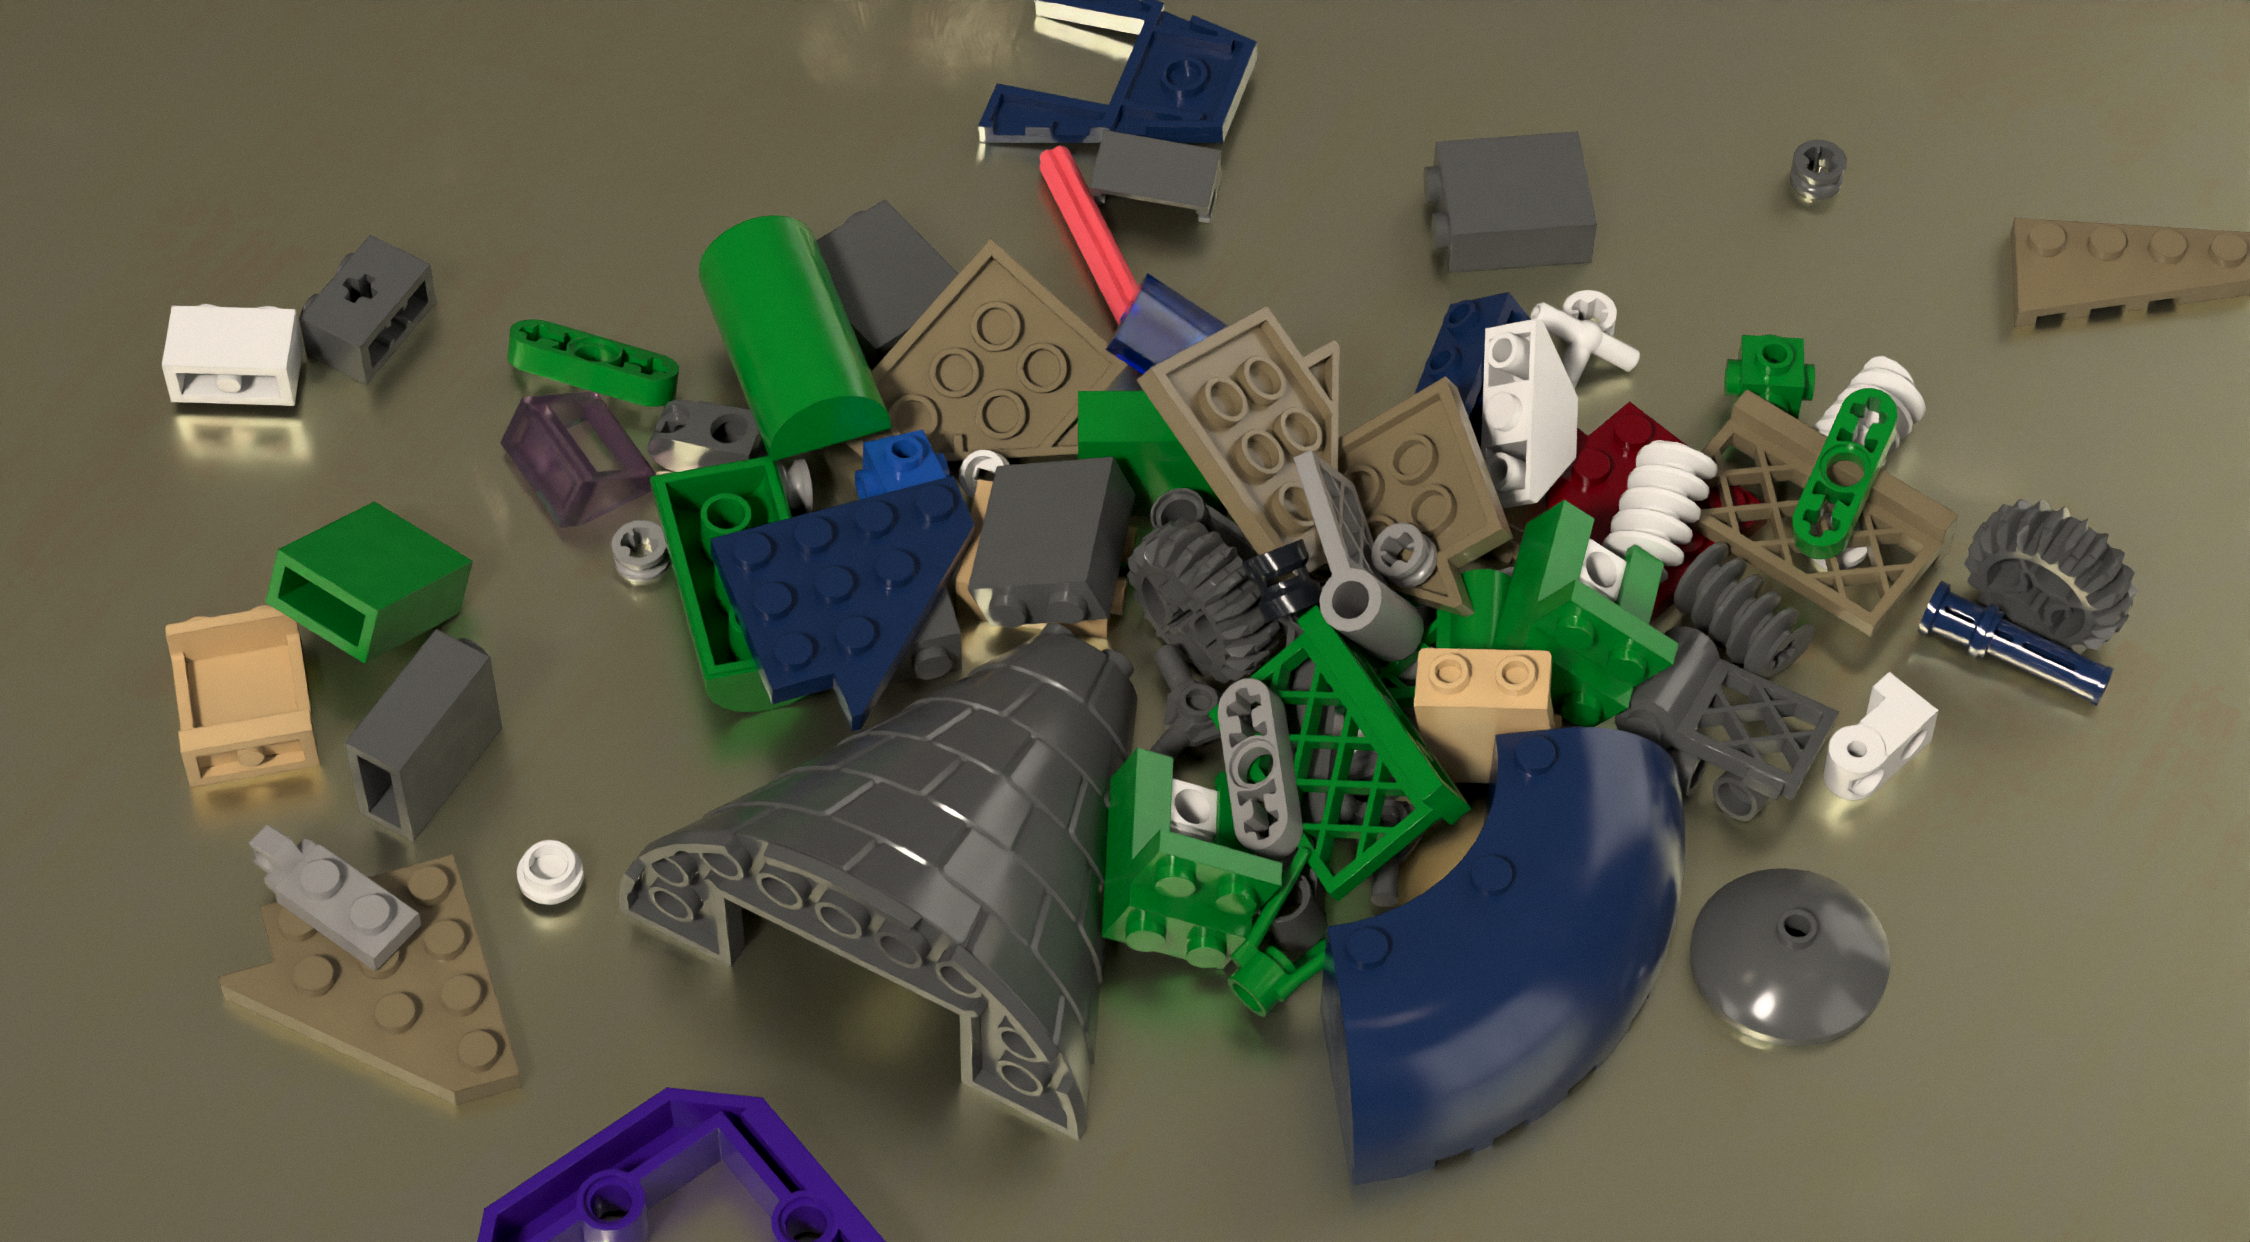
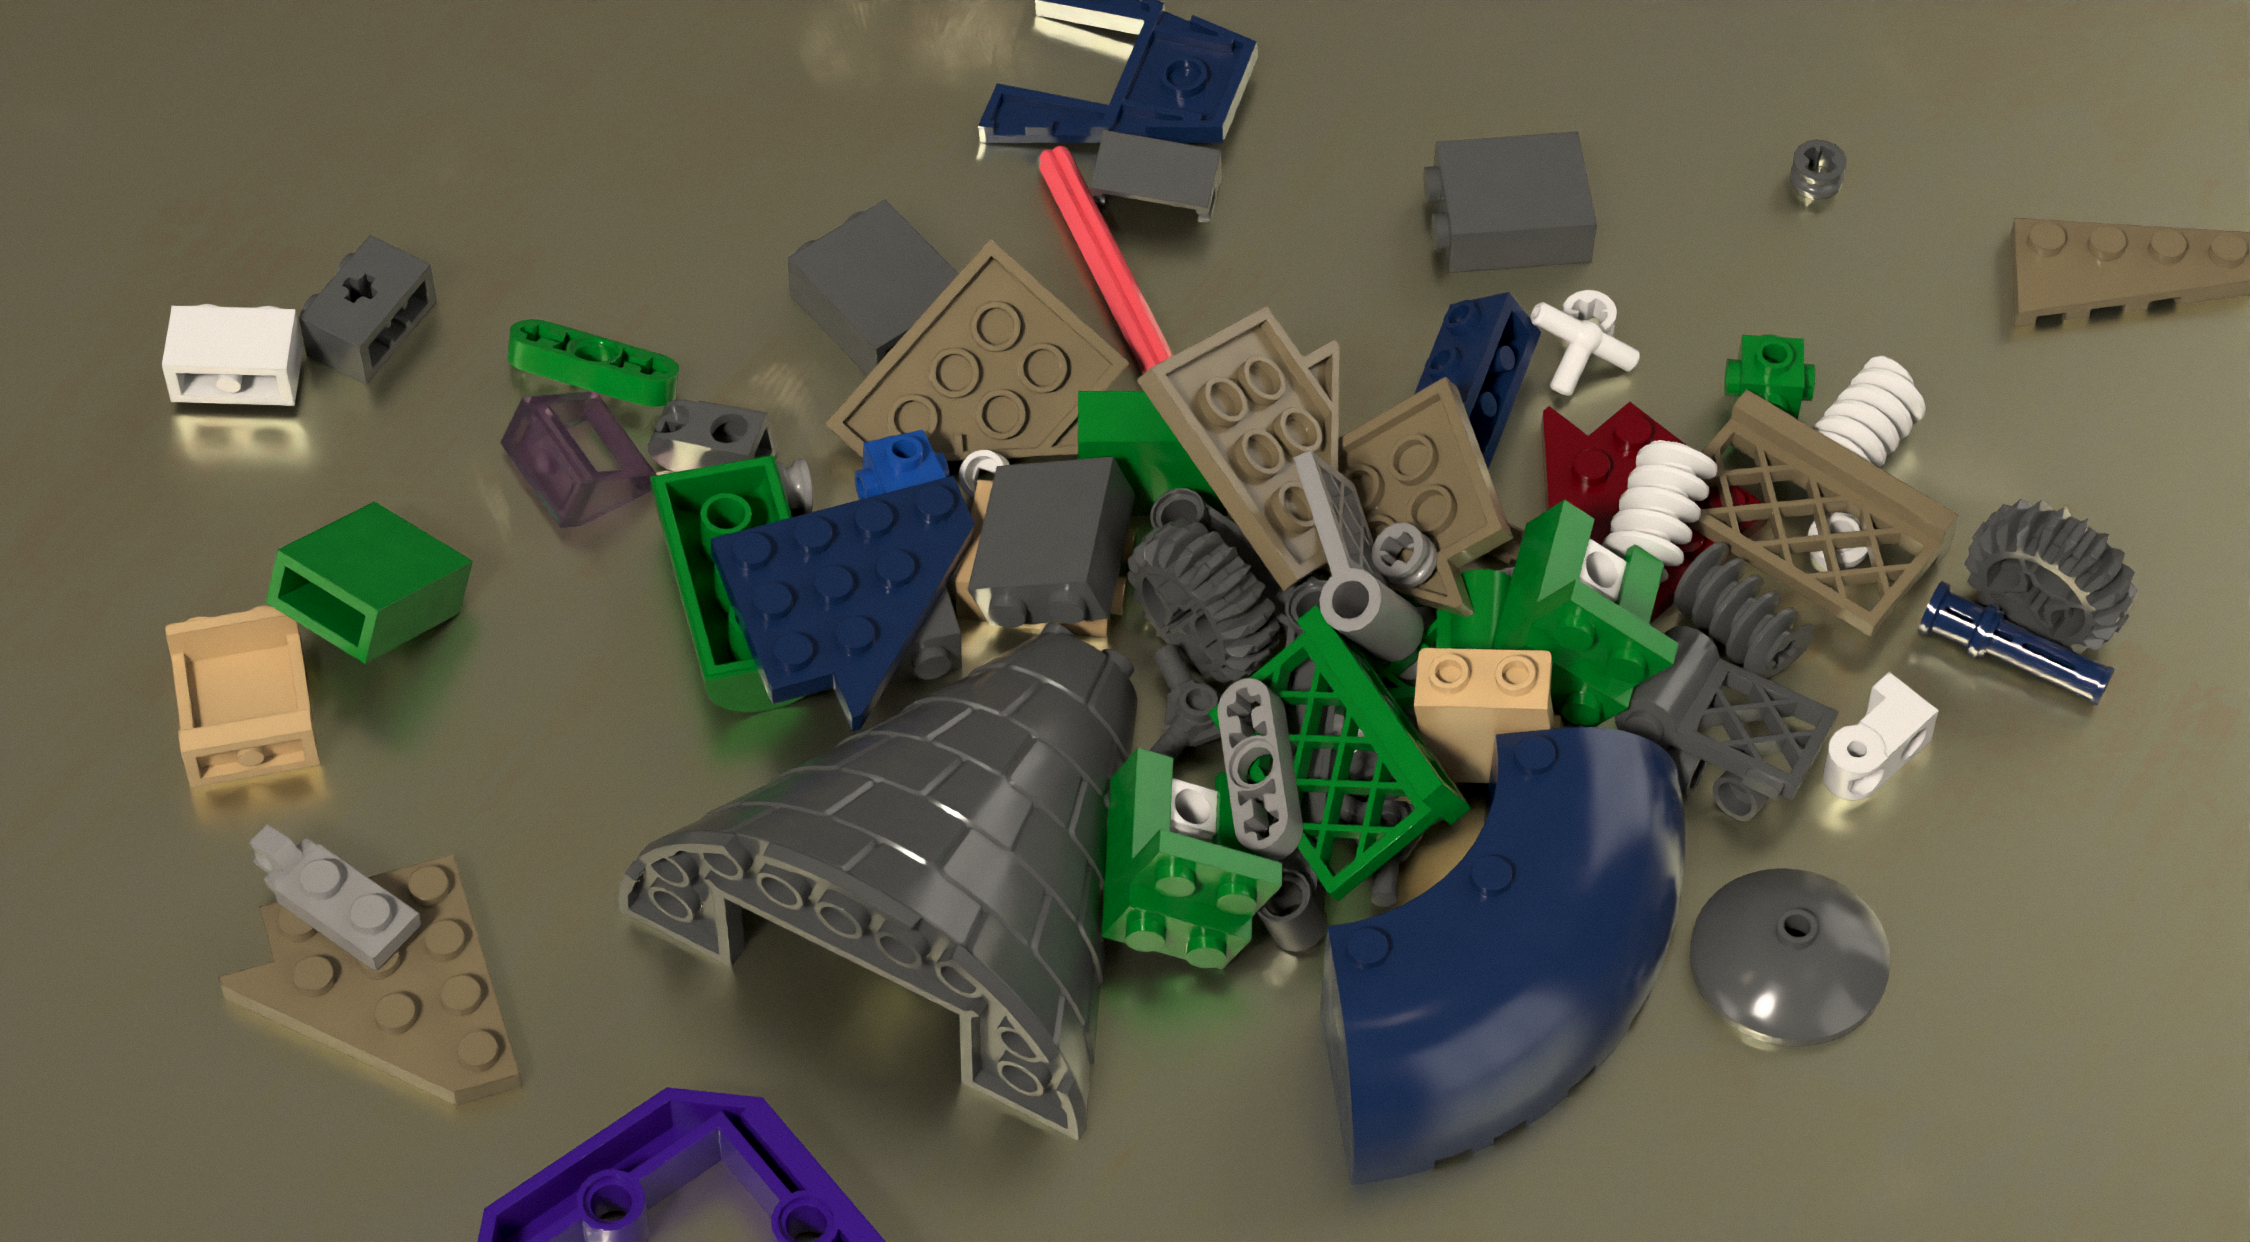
(424, 734): dark grey brick -> none
(550, 872): white plate -> none
(643, 568): light grey bush -> none
(789, 337): green brick -> none
(1159, 326): clear blue slope -> none
(1269, 975): green plant -> none
(1289, 594): black wheel -> none
(1526, 412): white slope -> none
(1851, 499): green beam -> none

